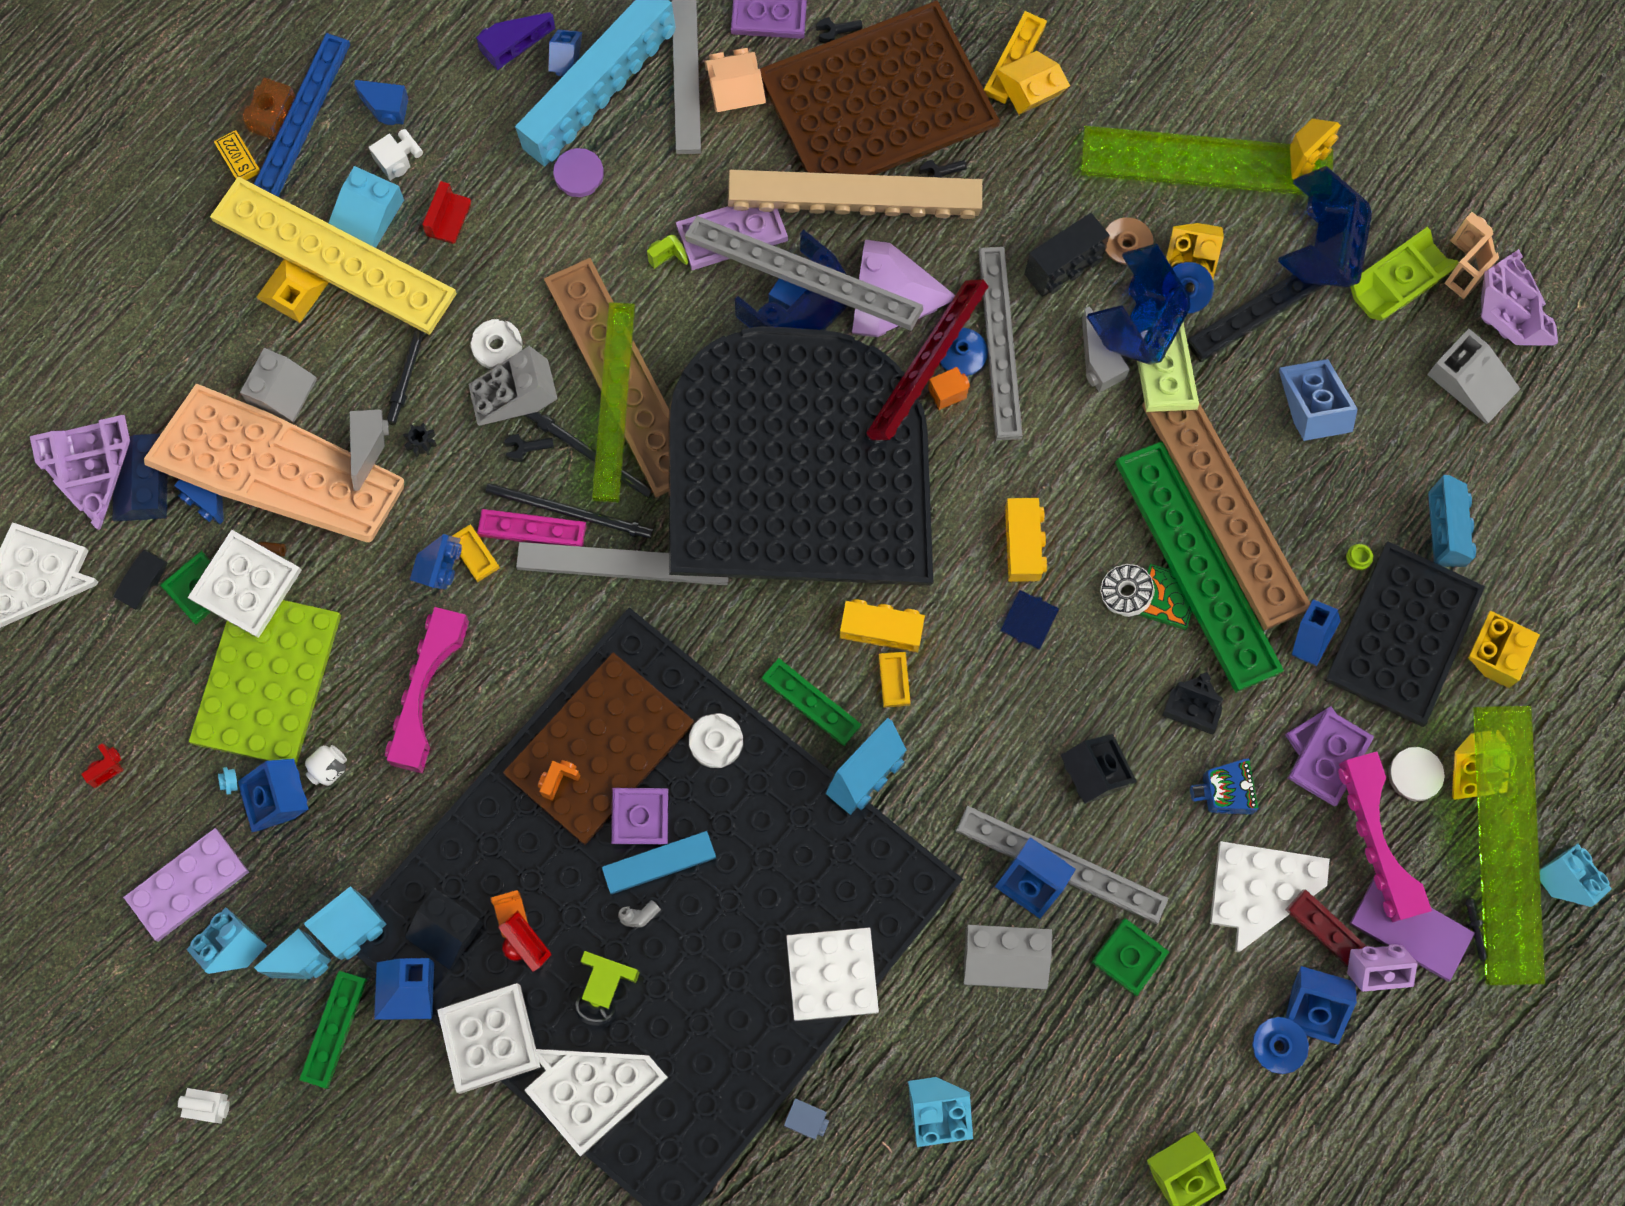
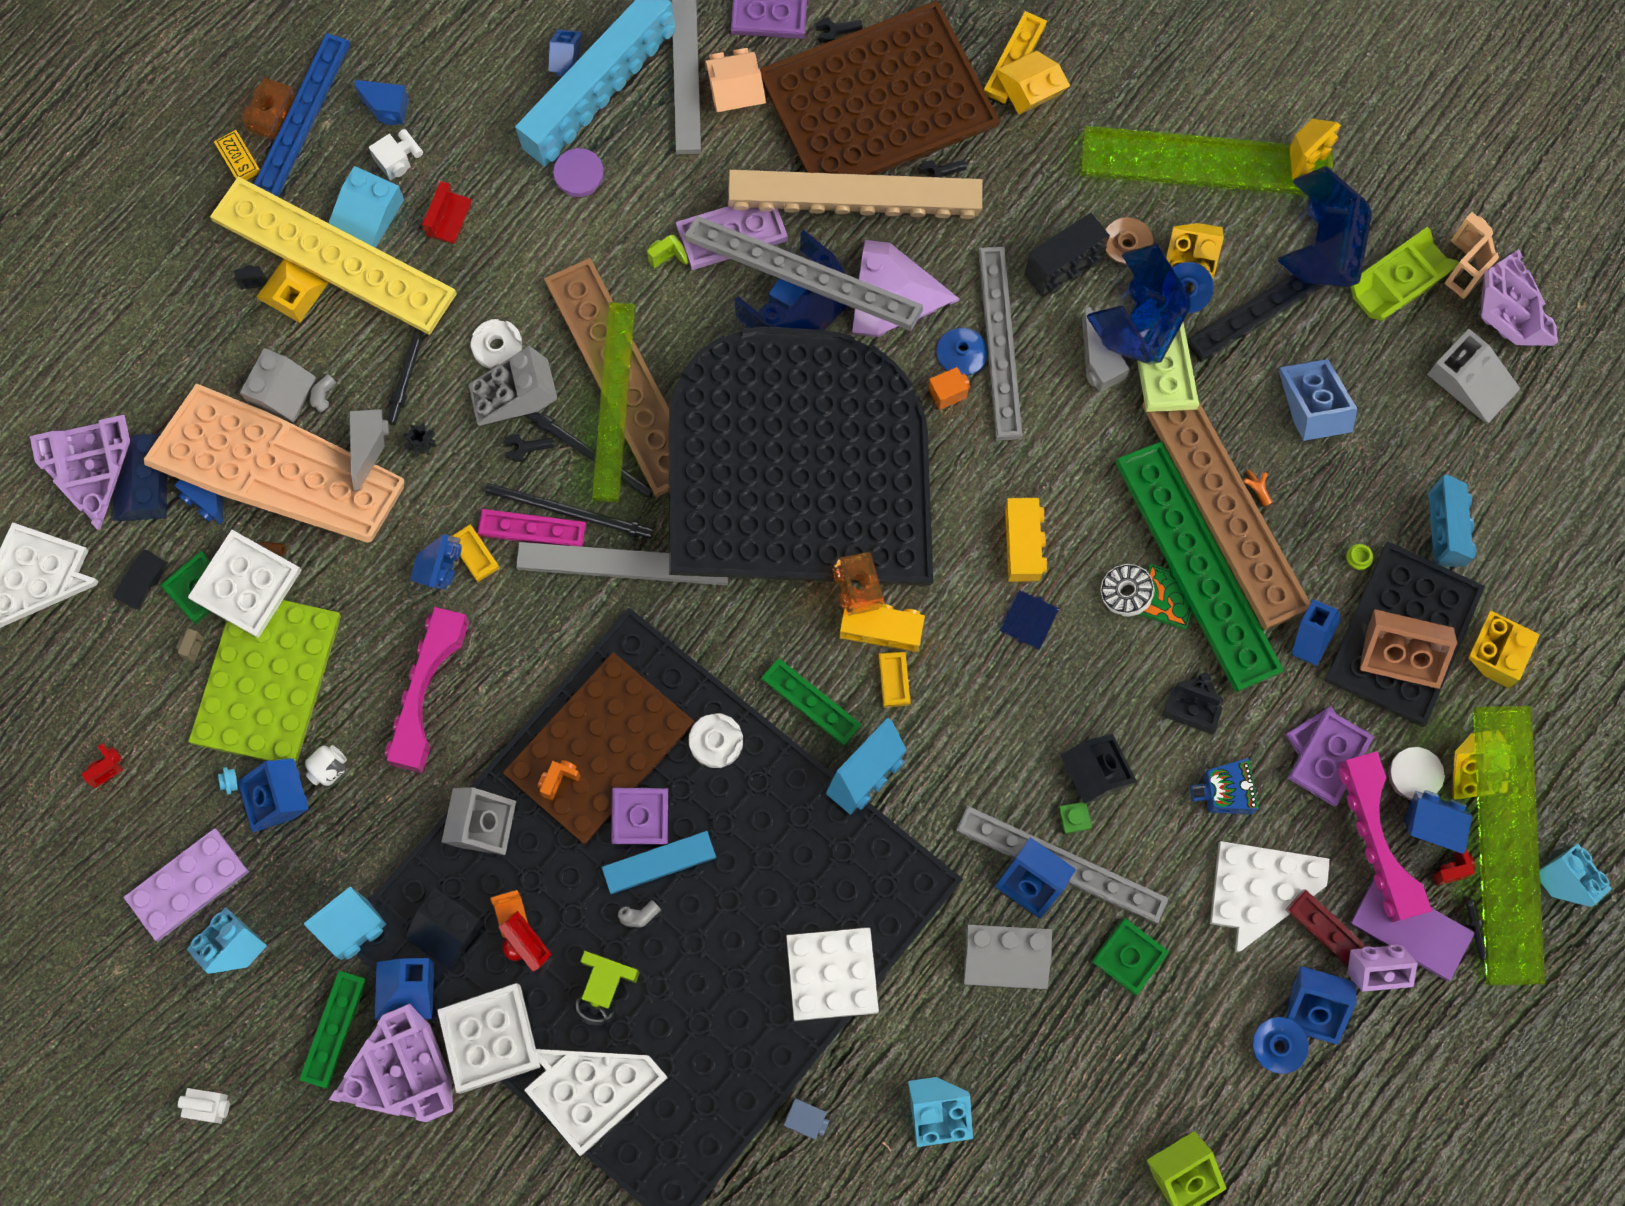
(190, 645): none -> dark tan plate
(250, 277): none -> black plate
(295, 958): medium azure slope -> none
(318, 392): none -> light grey arm
(399, 1070): none -> lavender wedge
(478, 820): none -> light grey slope
(510, 38): dark purple slope -> none
(859, 568): none -> clear orange brick
(927, 360): dark red plate -> none
(1074, 818): none -> bright green plate
(1259, 487): none -> orange bar
(1407, 648): none -> nougat slope
(1438, 820): none -> blue slope
(1452, 872): none -> red bracket

